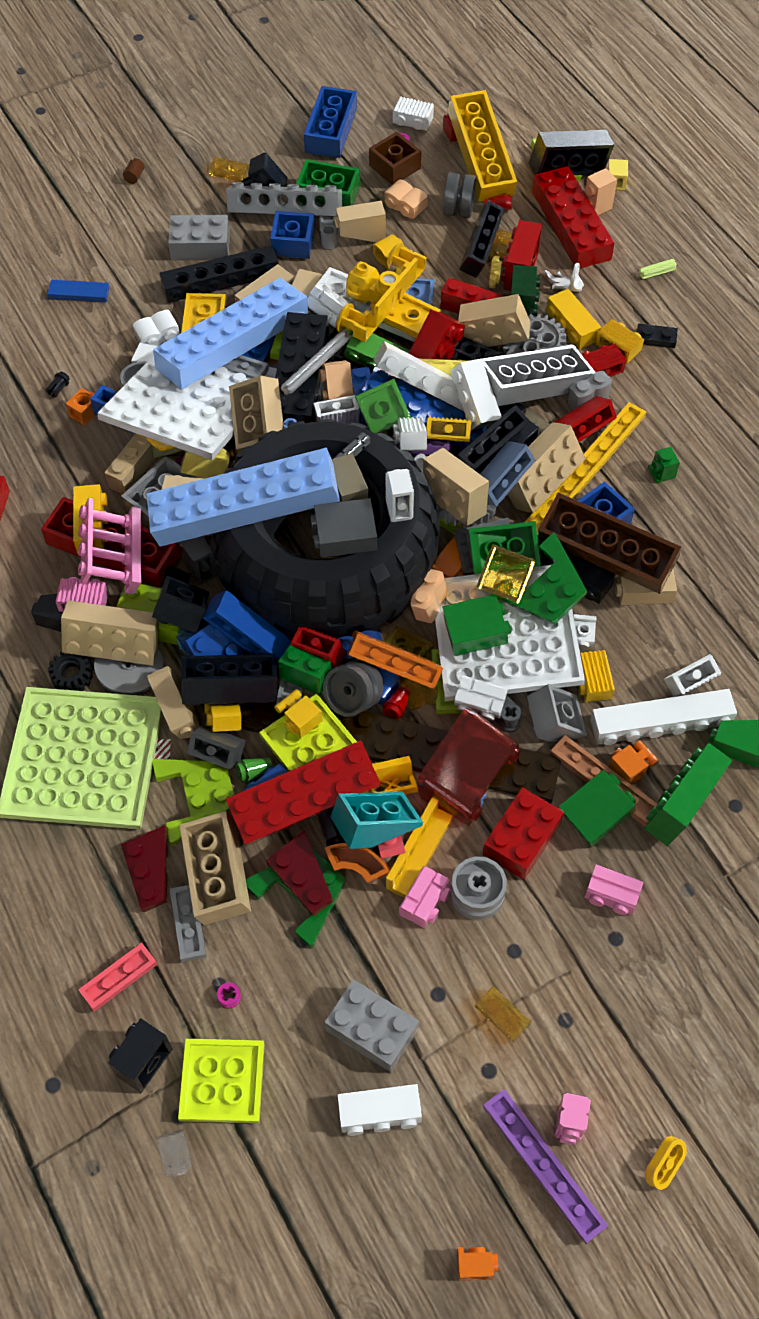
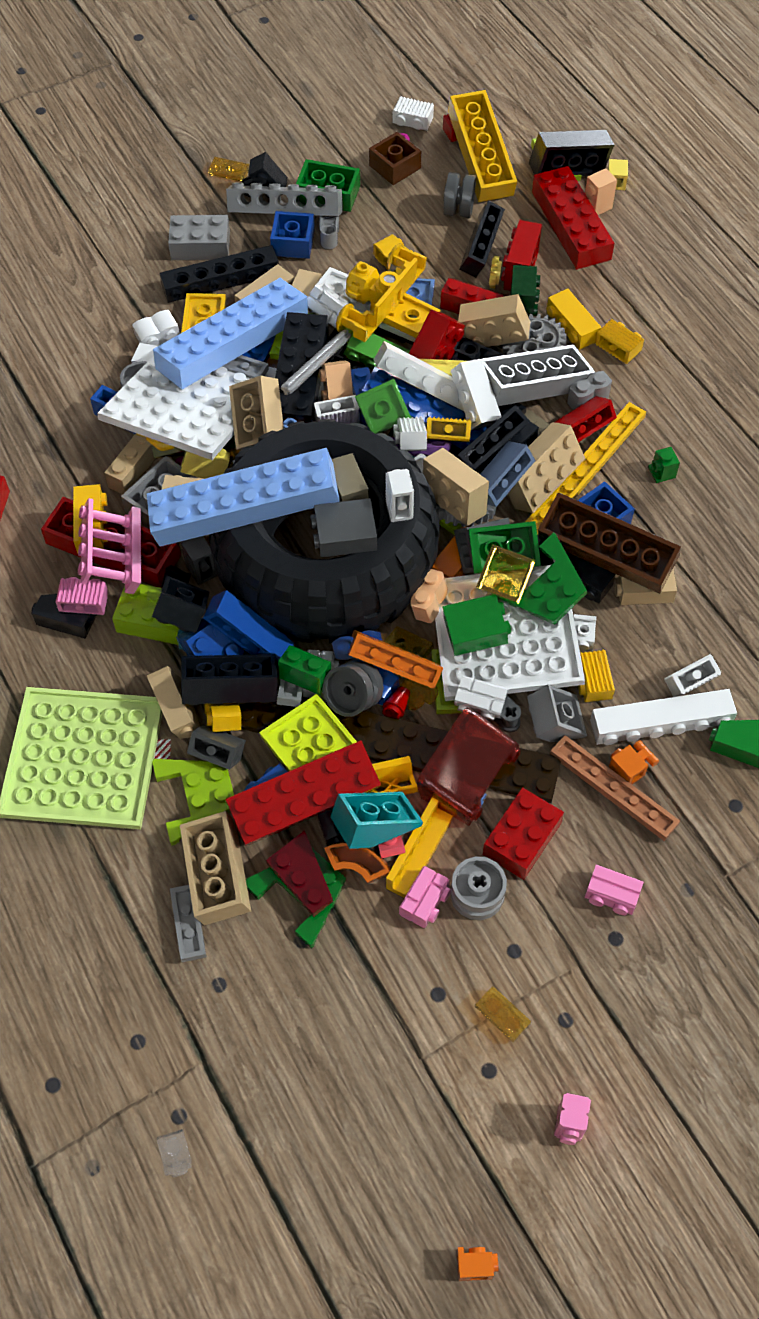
(60, 380): black pin -> none
(70, 660): black tyre -> none
(78, 290): blue tile -> none
(80, 407): orange brick -> none
(109, 633): tan brick -> none
(118, 977): coral plate -> none
(124, 680): light grey piece -> none
(133, 171): reddish brown piece -> none
(139, 1055): black brick -> none
(147, 867): dark red wing -> none
(221, 1081): neon yellow plate -> none
(230, 1003): dark pink bush -> none
(252, 768): bright green cone -> none
(301, 715): yellow brick -> none
(319, 645): red brick -> none
(330, 121): blue brick -> none
(356, 445): dark grey axle -> none
(362, 221): tan slope -> none
(371, 1026): light grey brick -> none
(379, 1109): white brick -> none
(406, 199): light nougat brick -> none
(500, 245): clear yellow plate -> none
(502, 200): red cone -> none
(545, 1166): medium lavender plate -> none
(564, 282): white piece -> none
(598, 807): green brick -> none
(606, 359): red brick -> none
(657, 269): yellowish green axle -> none
(658, 335): black plate -> none
(666, 1162): yellow plate -> none
(686, 793): green brick -> none

